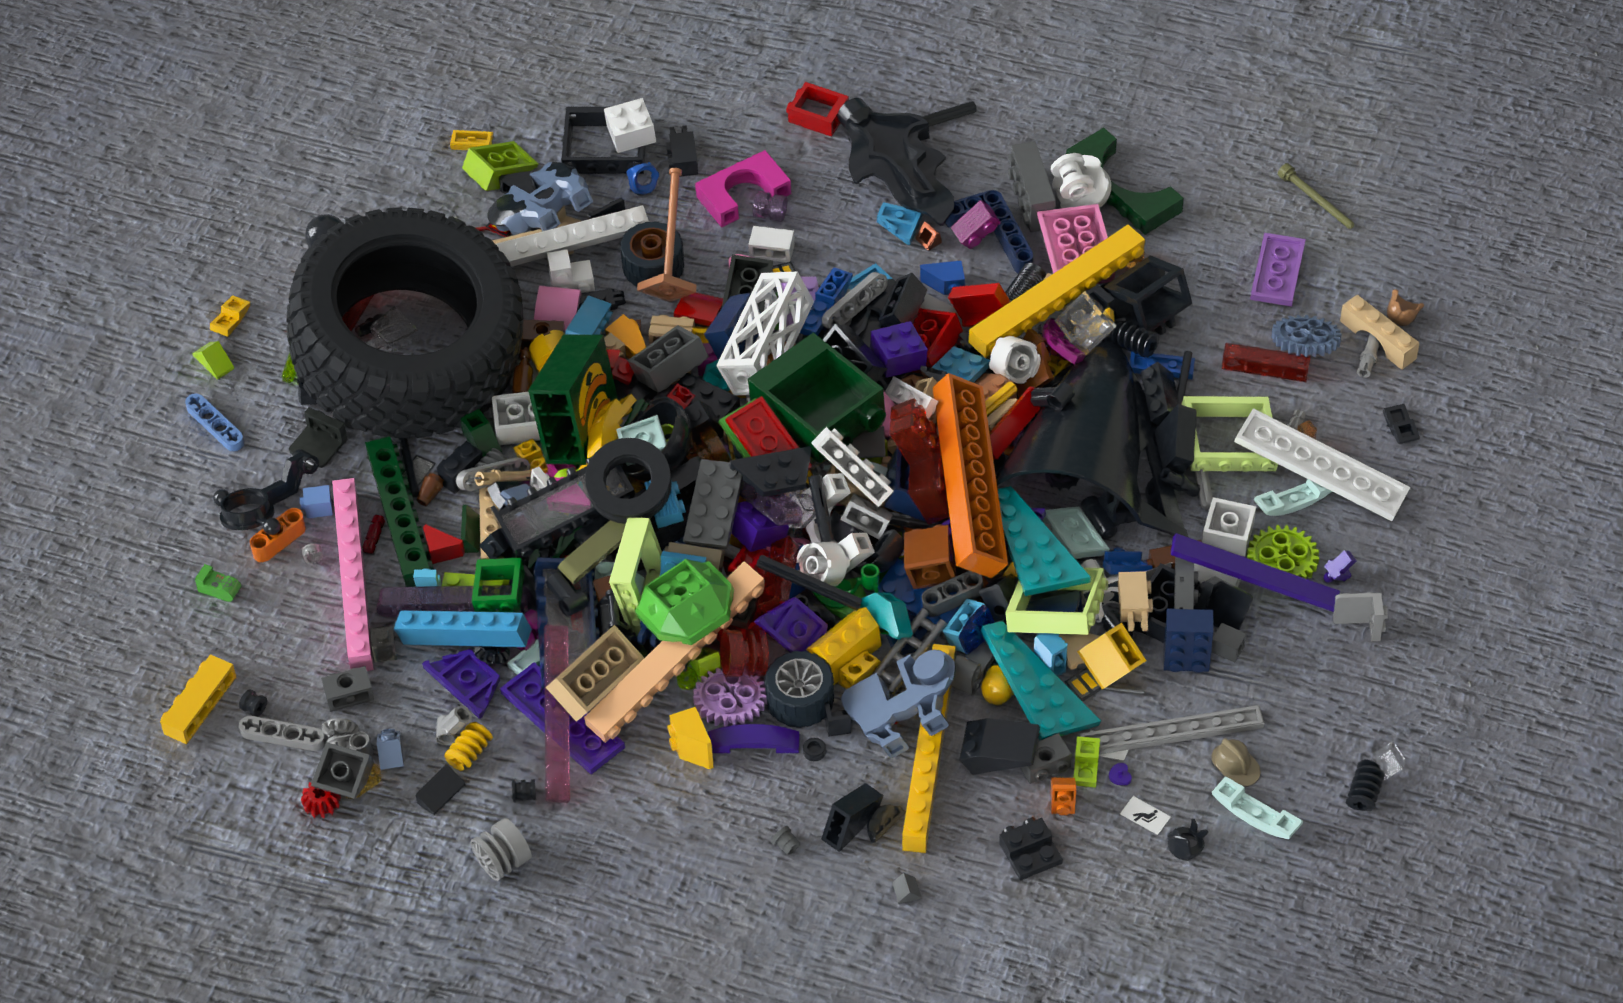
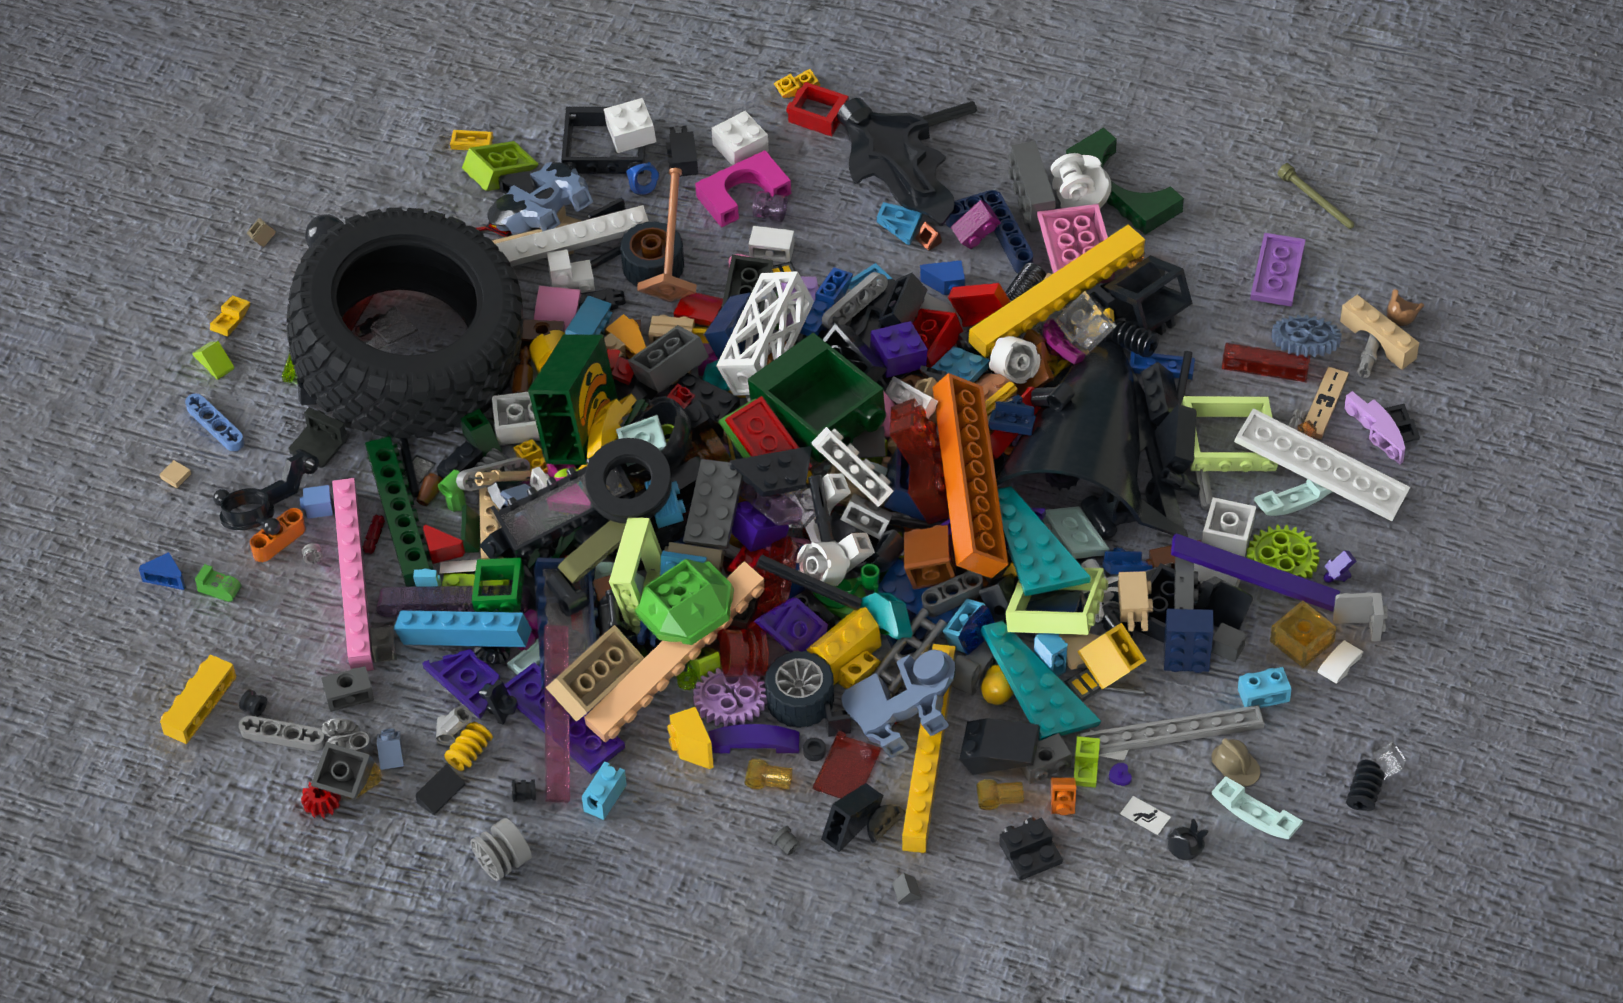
(162, 572): none -> blue slope
(175, 474): none -> tan tile
(261, 232): none -> dark tan slope
(454, 495): none -> bright green piece
(458, 566): none -> white sticker
(499, 701): none -> black hips
(605, 257): none -> black bar
(605, 789): none -> medium azure brick
(739, 138): none -> white brick
(761, 774): none -> clear yellow piece
(789, 85): none -> yellow slope
(846, 766): none -> clear red piece
(992, 794): none -> clear yellow piece
(1013, 417): none -> dark blue slope
(1264, 688): none -> medium azure brick
(1303, 634): none -> clear yellow brick
(1326, 399): none -> tan tile
(1340, 661): none -> white slope
(1382, 428): none -> lavender slope

